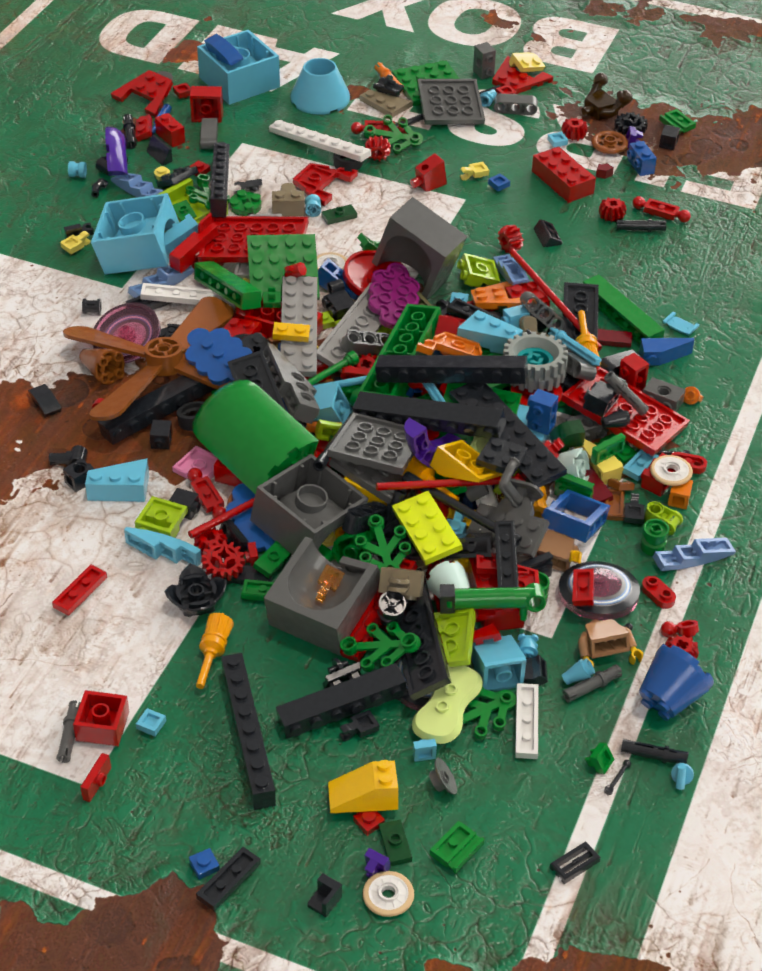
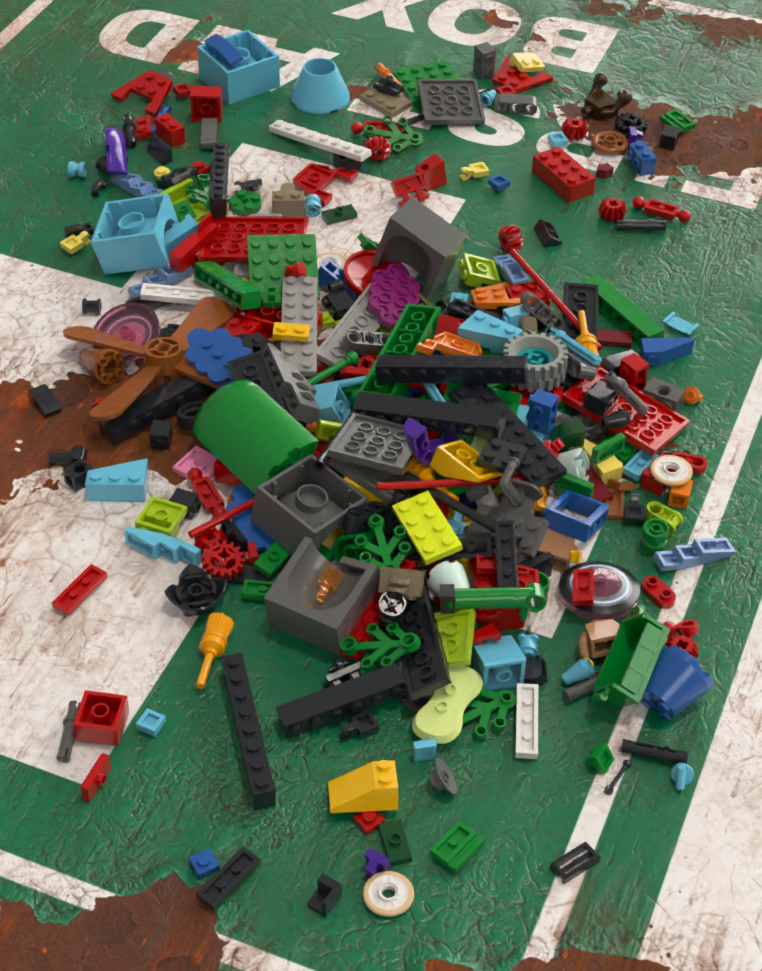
(408, 185): none -> red plate
(630, 659): none -> green container

